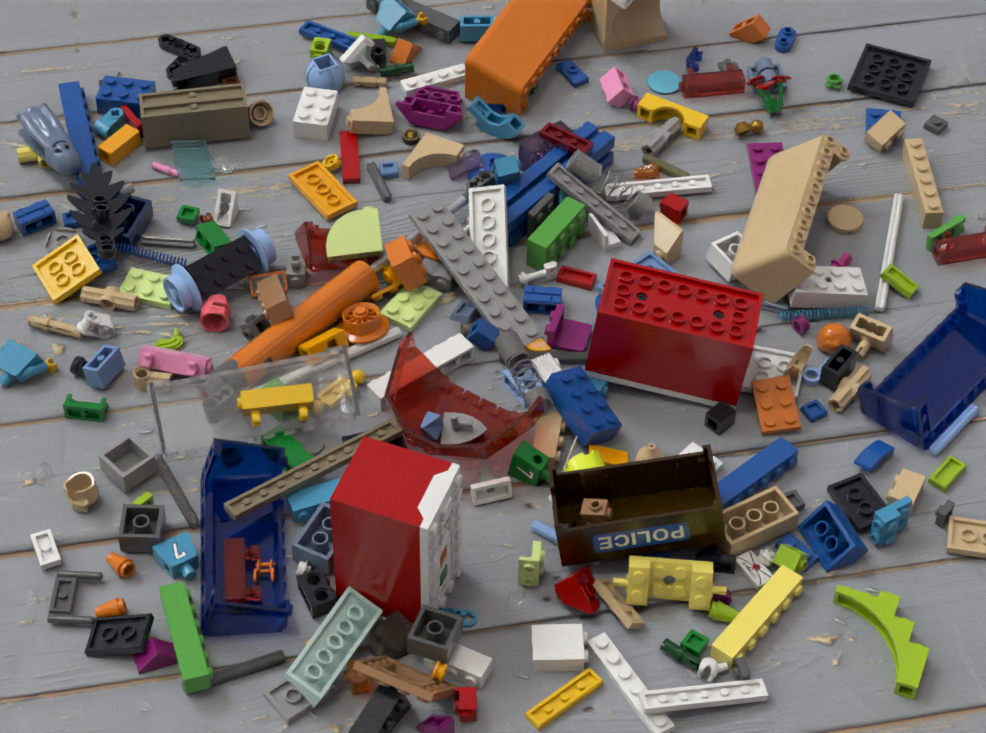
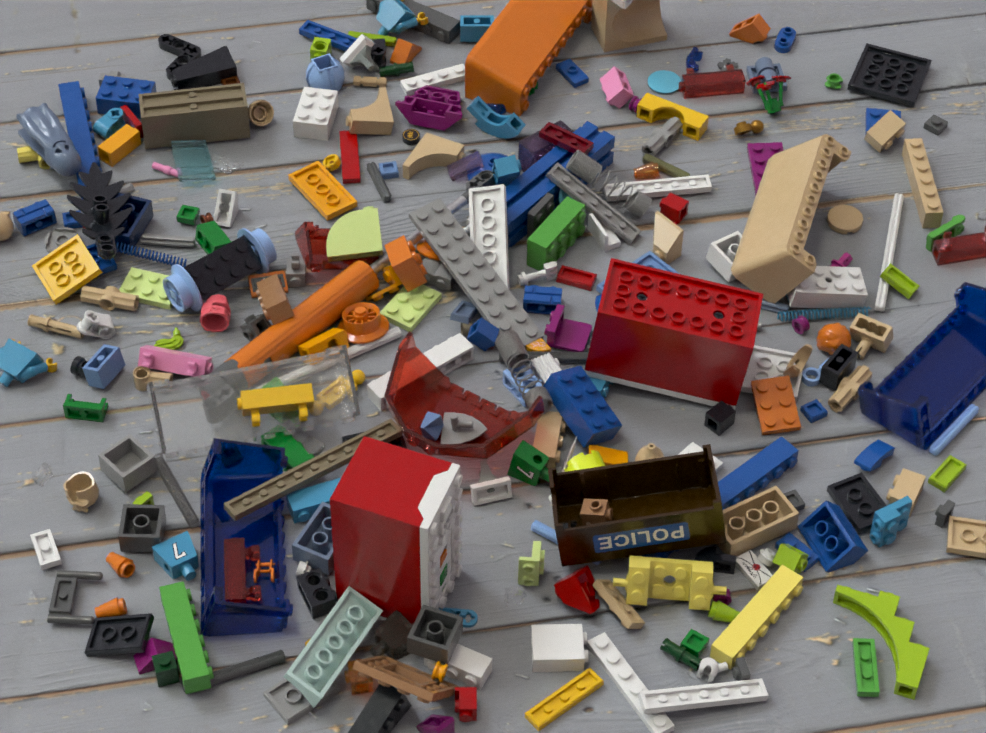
(165, 669): none -> dark green brick
(865, 667): none -> bright green plate

